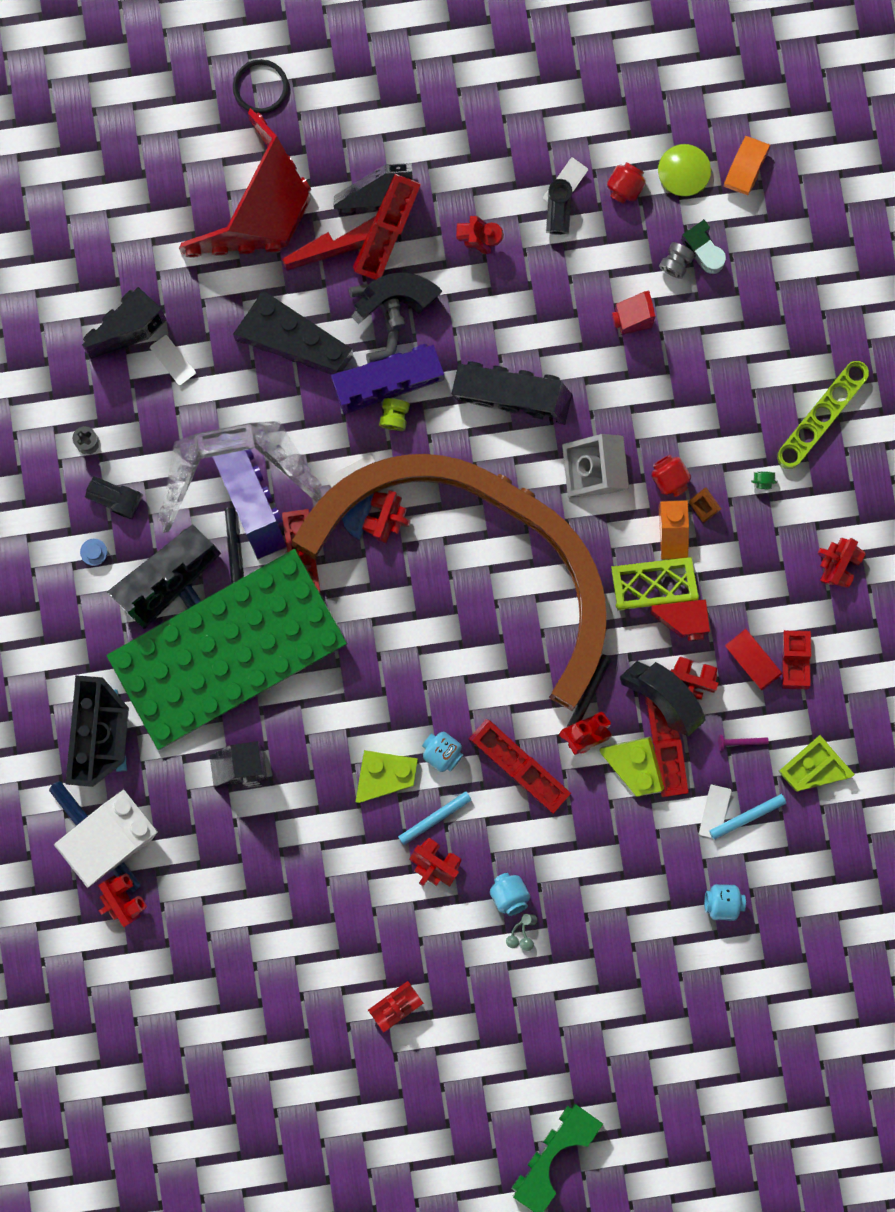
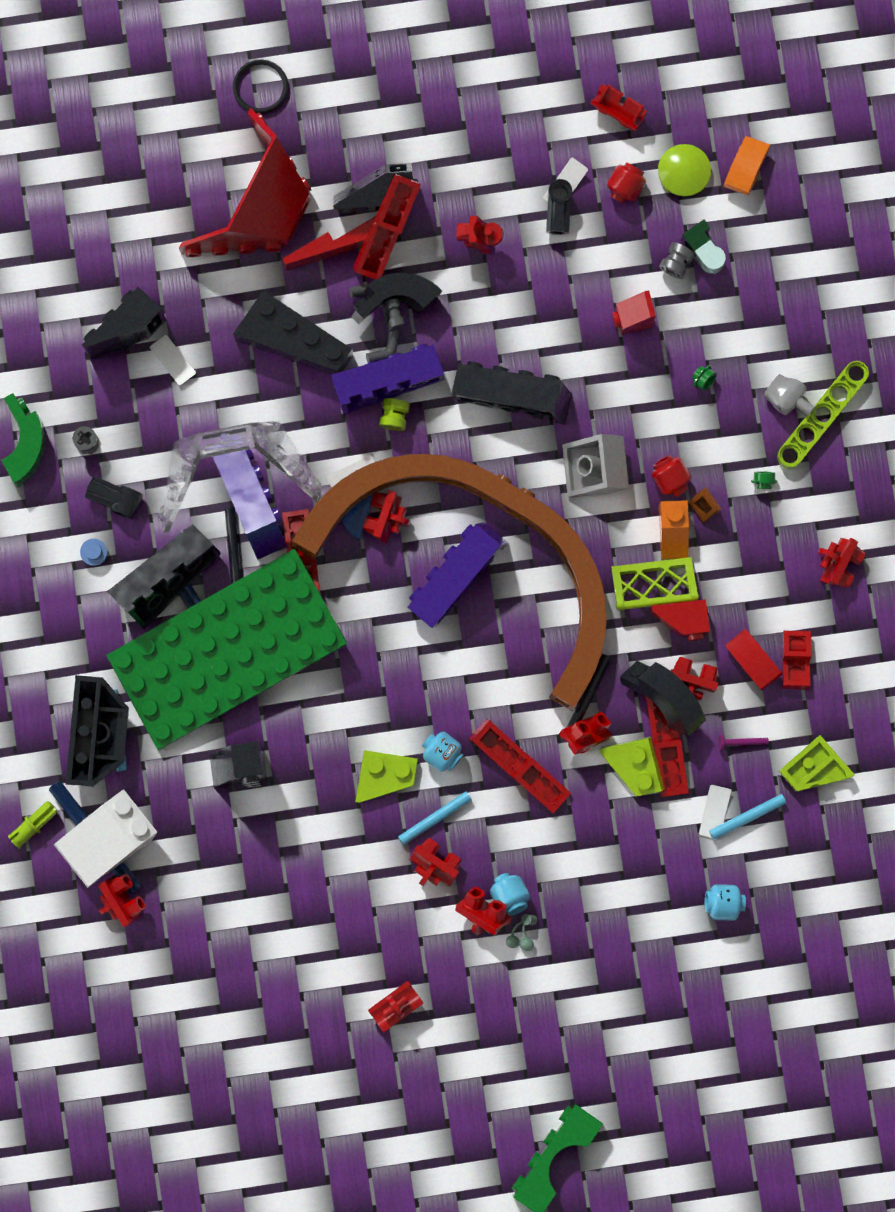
(31, 446): none -> green arch
(32, 824): none -> lime axle
(456, 573): none -> dark purple wedge
(482, 914): none -> red hips
(629, 114): none -> red hinge
(704, 377): none -> green plate
(787, 394): none -> light grey piece

